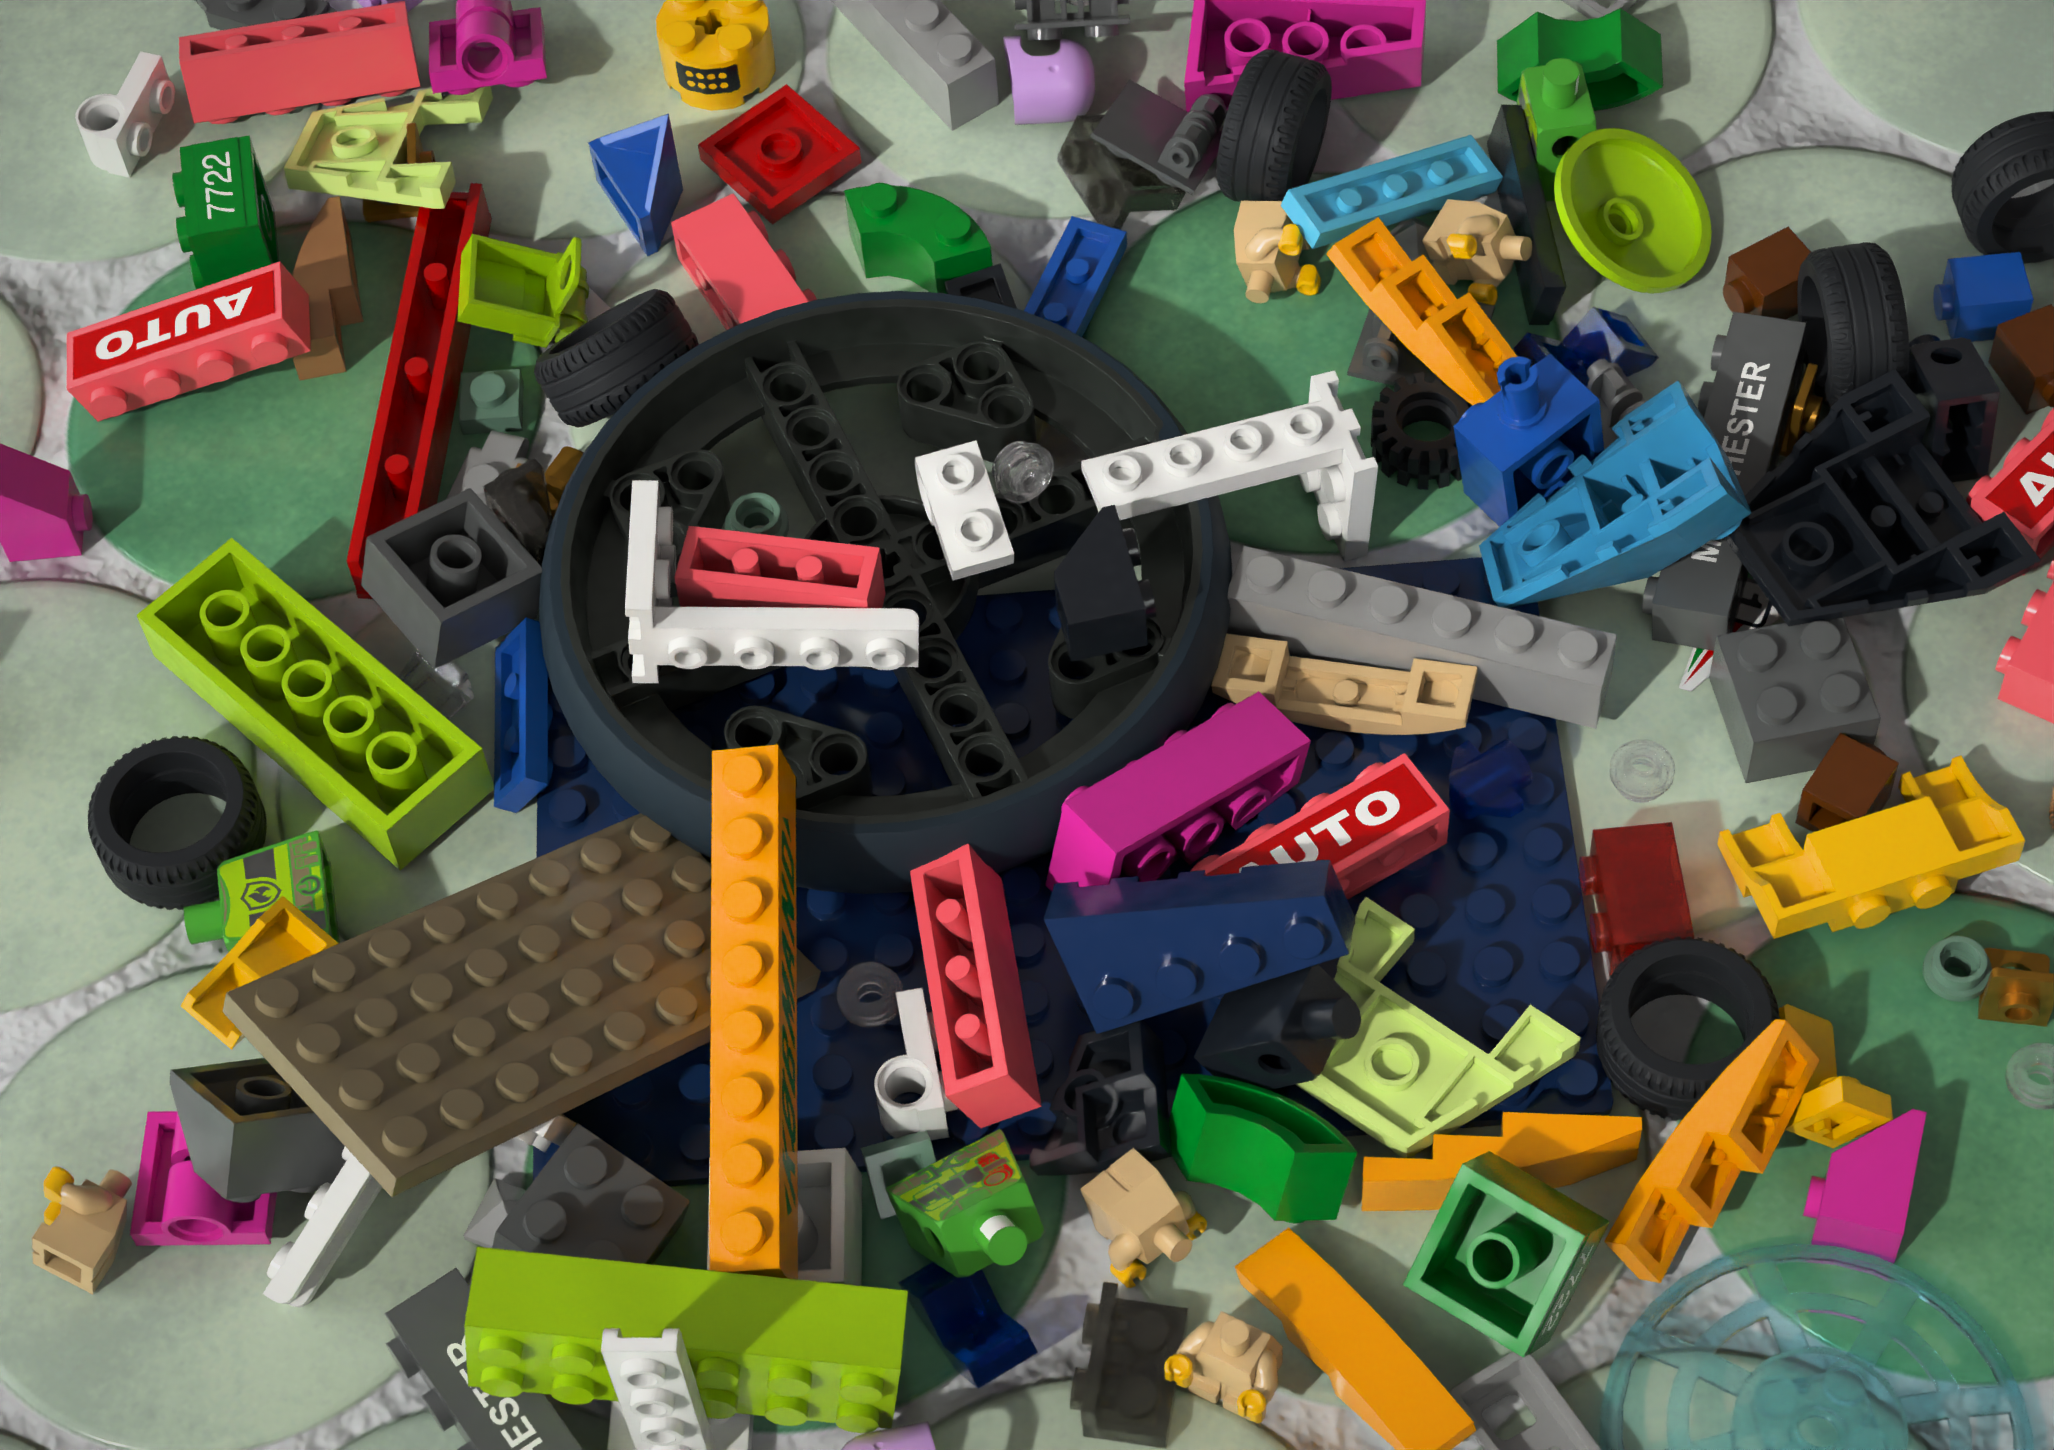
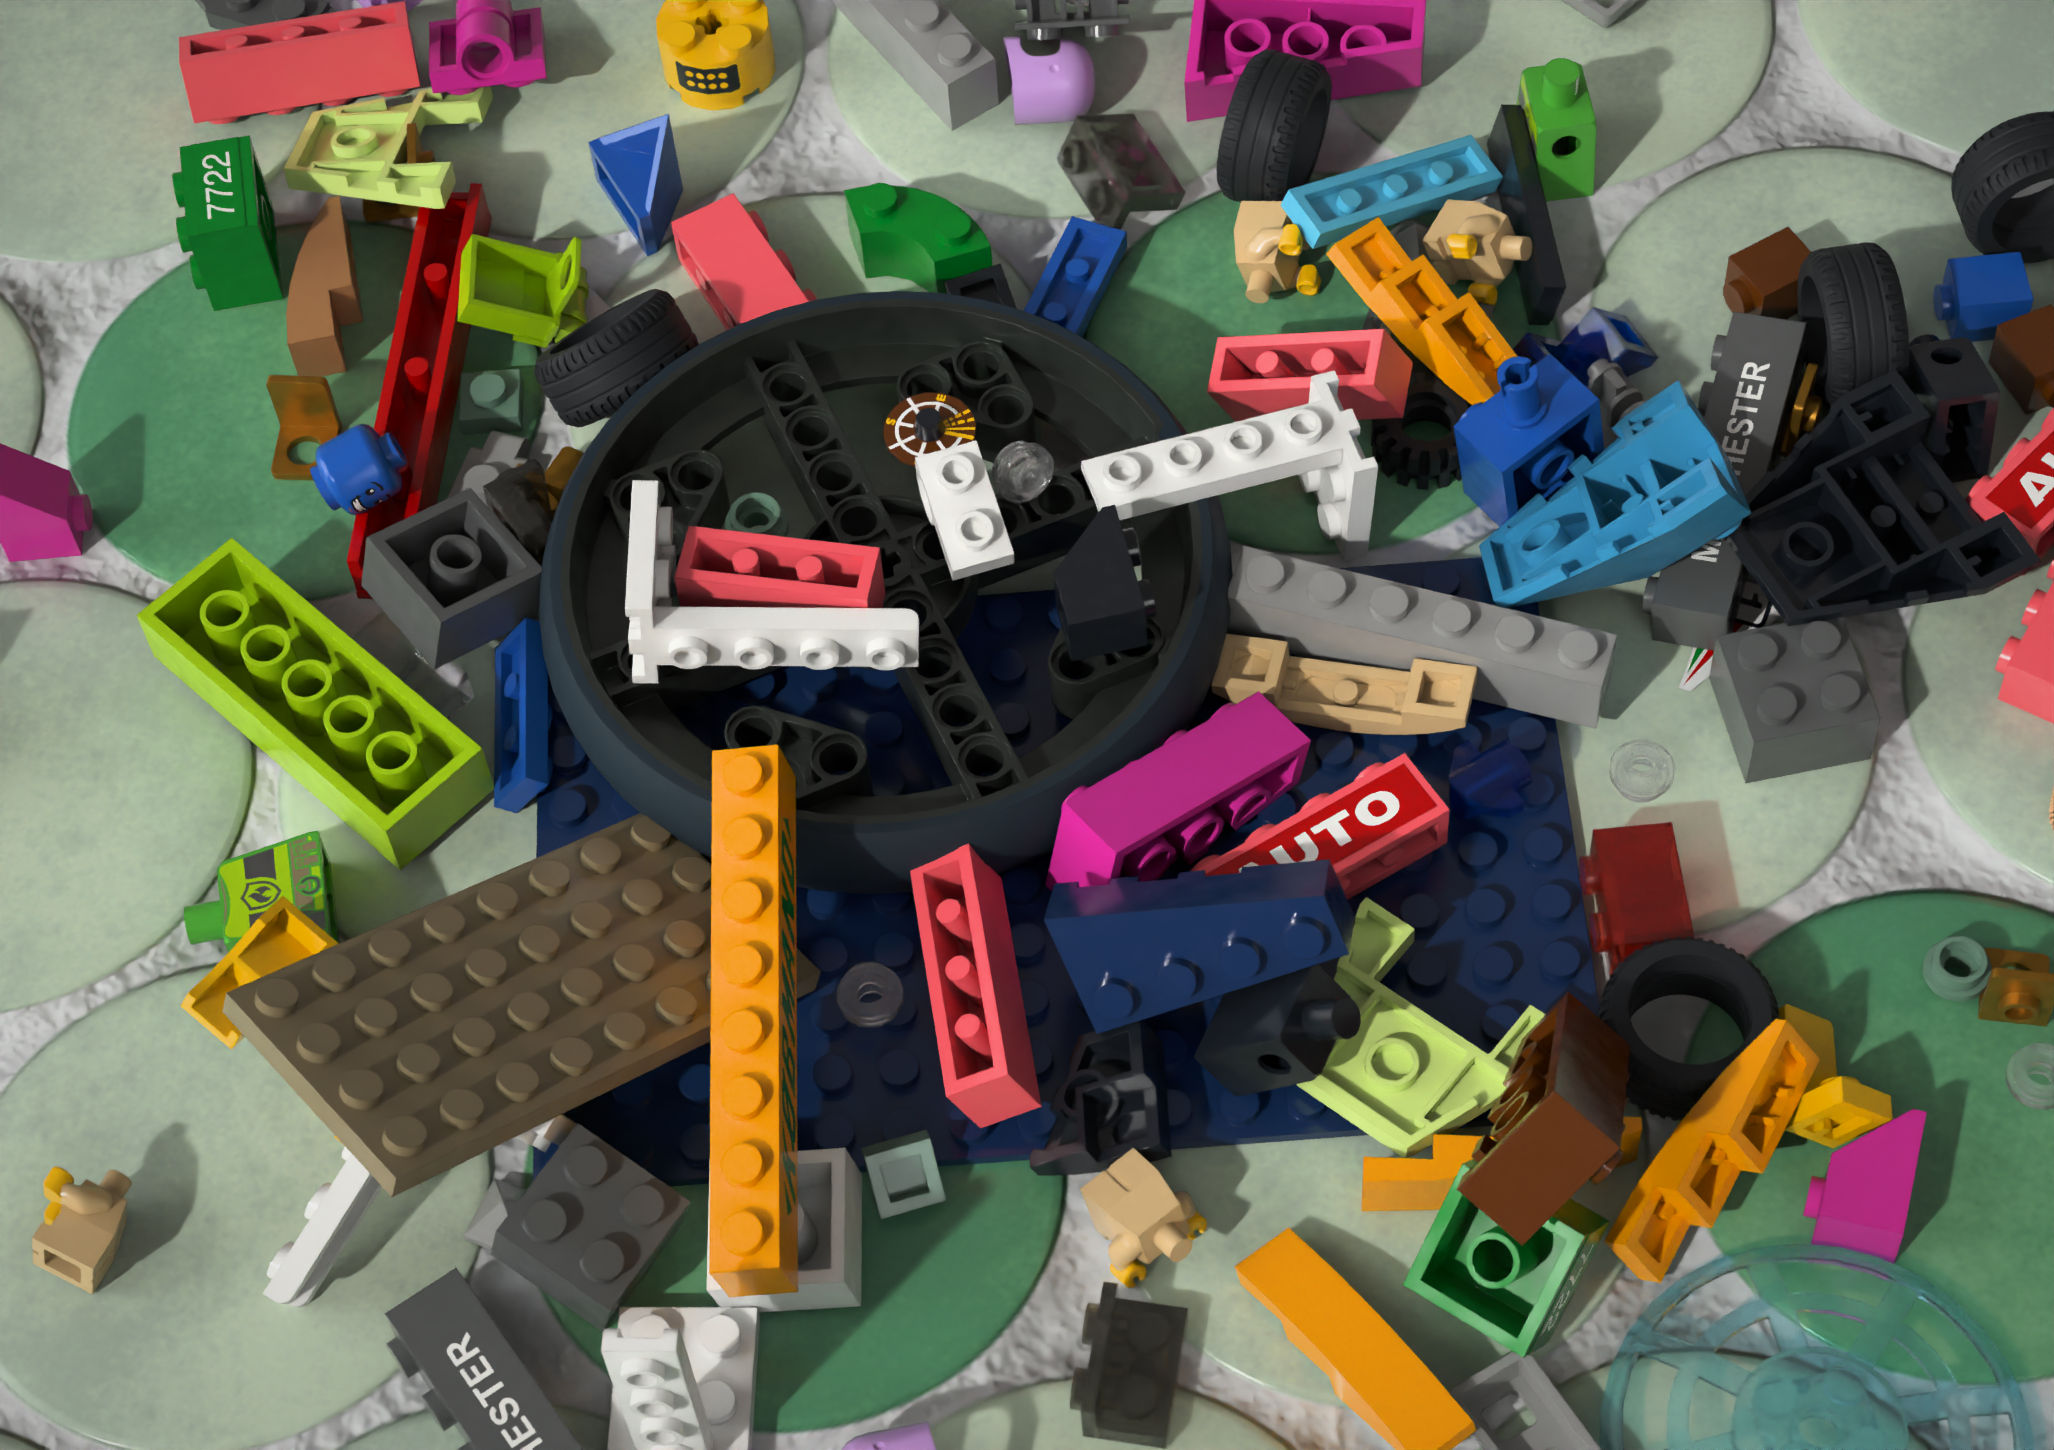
(122, 125): white plate -> none
(154, 775): black tyre -> none
(182, 1208): dark pink plate -> none
(188, 342): coral brick -> none
(252, 1131): dark grey slope -> none
(304, 414): none -> pearl gold bracket
(358, 469): none -> blue head
(751, 1339): lime brick -> none
(779, 154): red plate -> none
(913, 1073): white plate -> none
(927, 425): none -> piece
(968, 1208): bright green torso -> none
(968, 1323): clear blue slope -> none
(1164, 136): dark grey hinge -> none
(1229, 1364): tan piece -> none
(1259, 1147): green brick -> none
(1275, 372): none -> coral brick
(1552, 1121): none -> reddish brown wedge
(1615, 51): green brick -> none
(1632, 210): lime dish -> none
(1846, 785): reddish brown brick -> none
(1878, 861): yellow bracket -> none

